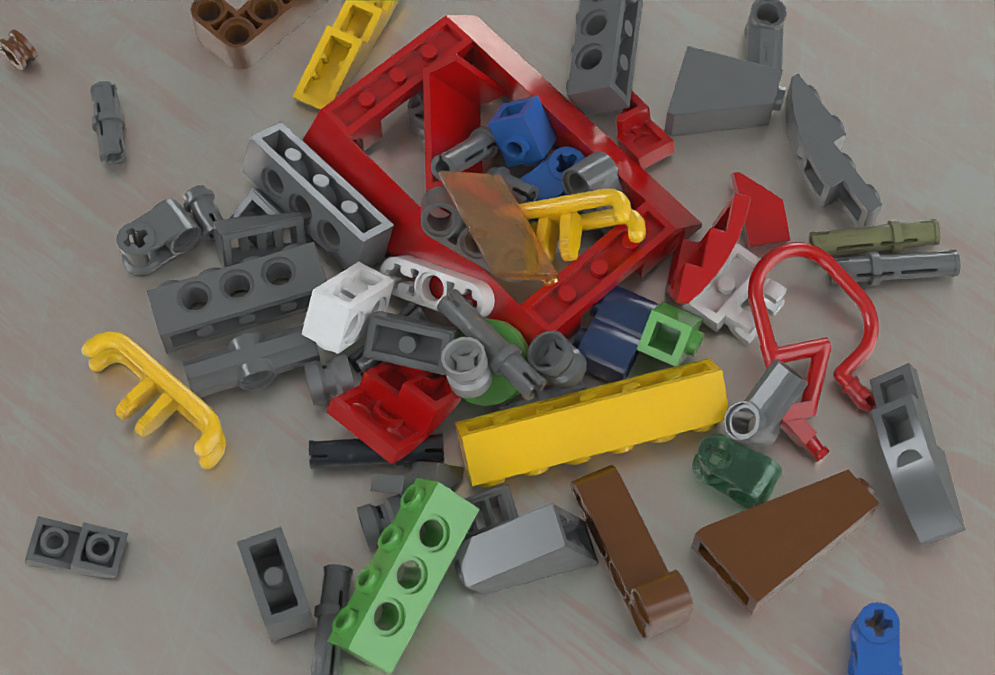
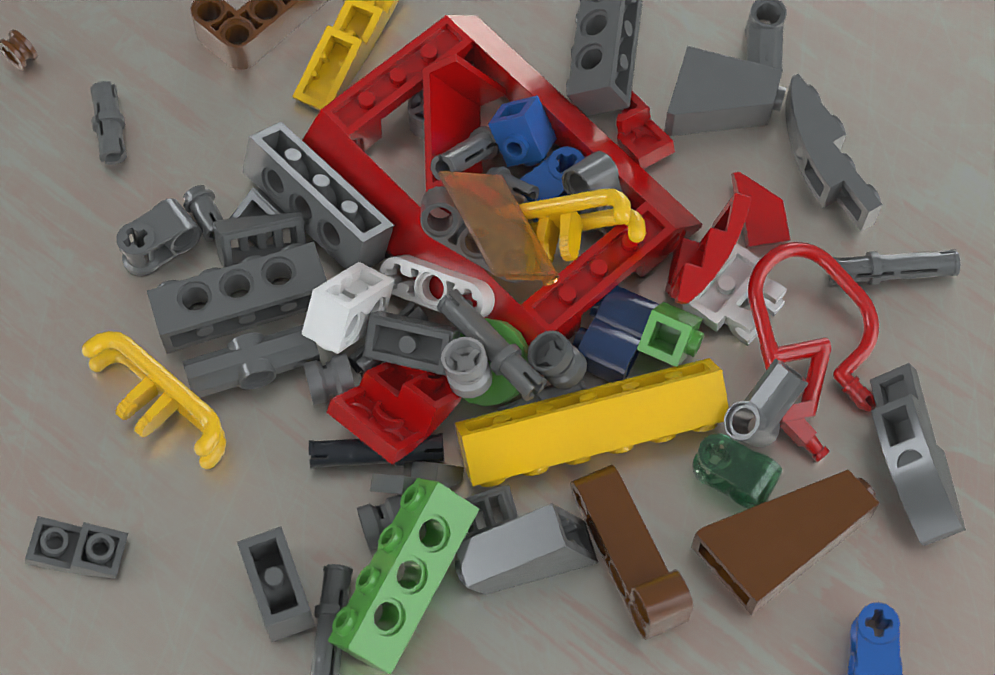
(890, 236): olive pin -> none

